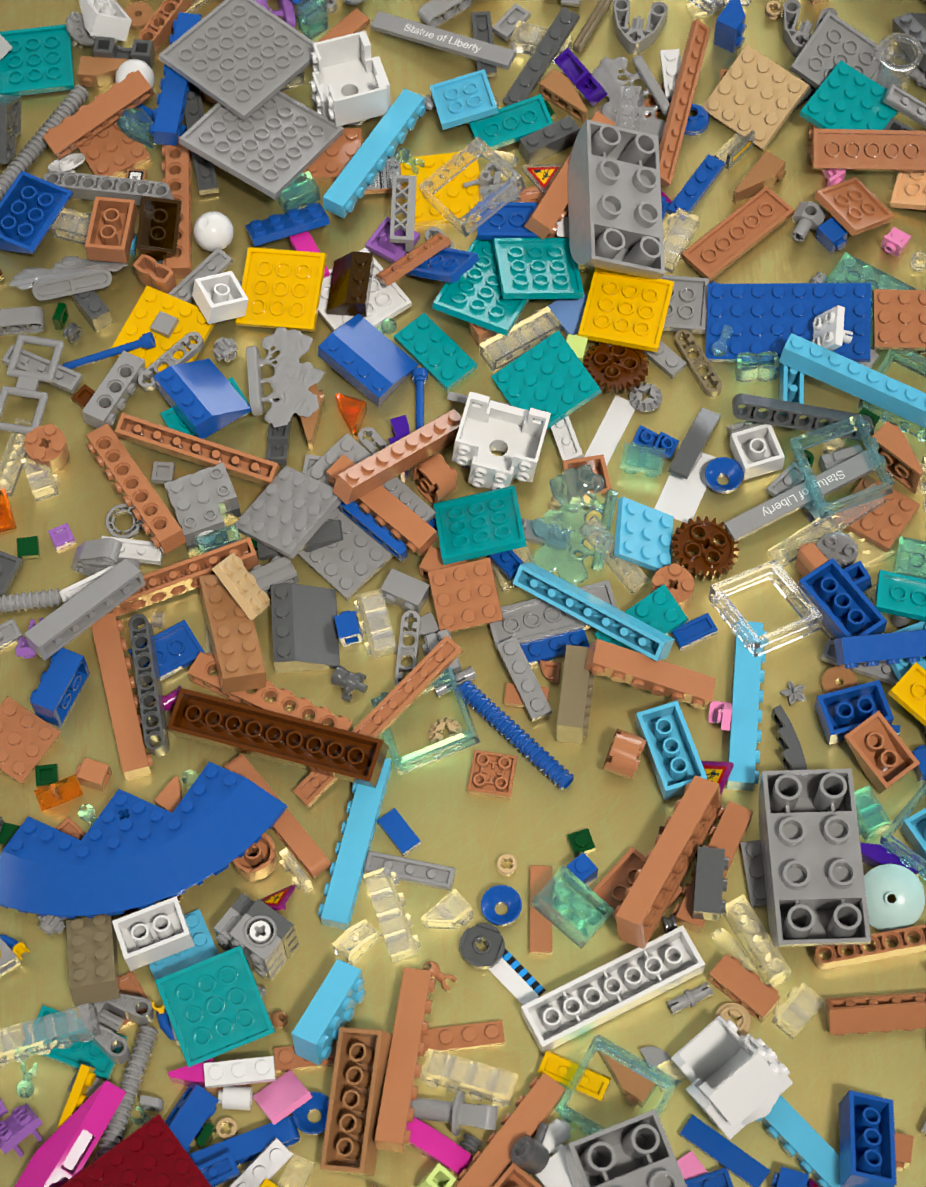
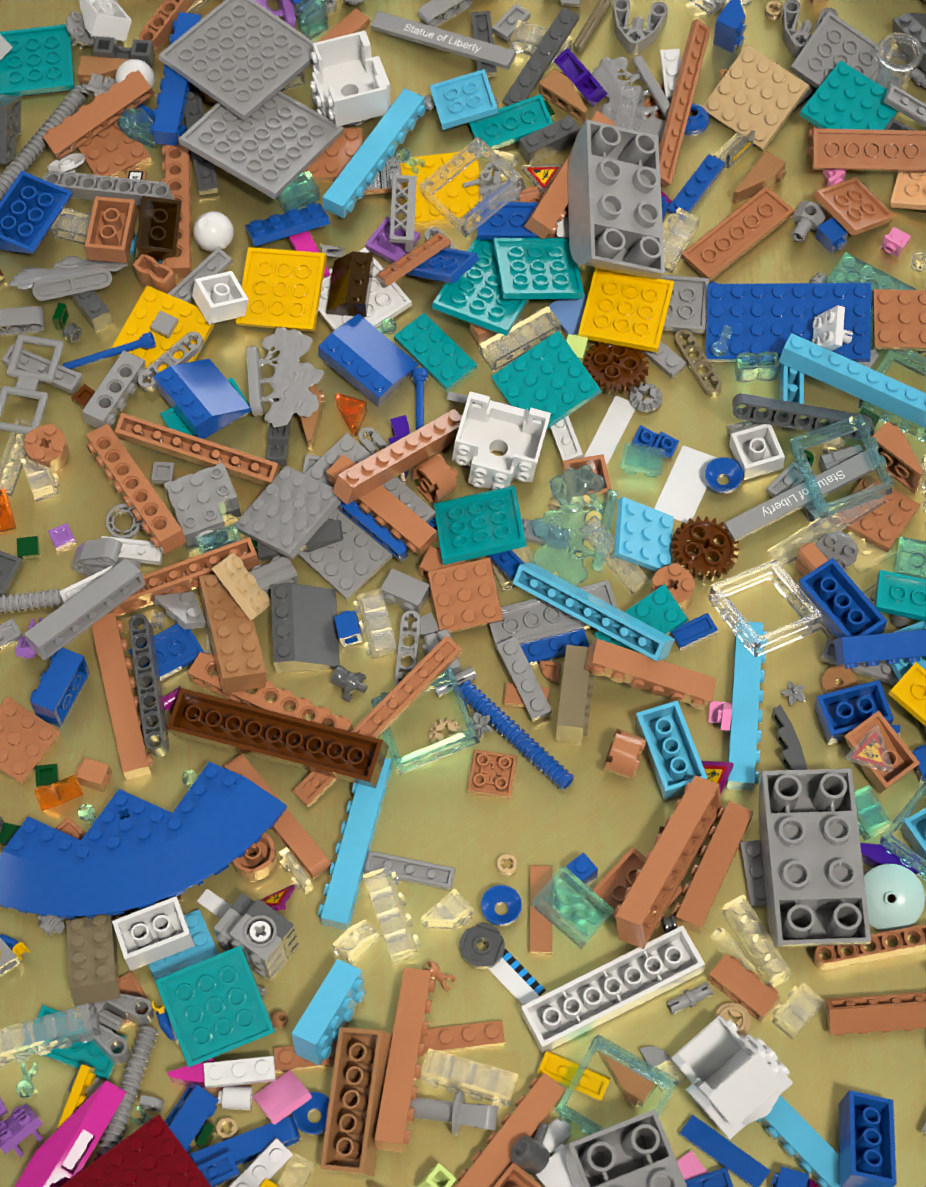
(95, 85): none -> light grey plate
(139, 9): medium nougat piece -> none
(170, 796): nougat slope -> none
(182, 608): none -> light grey wing
(214, 903): none -> white sticker
(225, 349): light grey gear -> none
(333, 251): none -> light grey piece
(399, 831): blue tile -> none
(438, 1147): dark pink slope -> none
(470, 1143): dark grey bush -> none
(481, 723): none -> light grey plant
(581, 842): dark green plate -> none
(694, 443): dark grey slope -> none
(709, 883): dark grey brick -> none
(859, 575): blue brick -> none
(871, 751): none -> clear piece
(903, 1150): nougat brick -> none

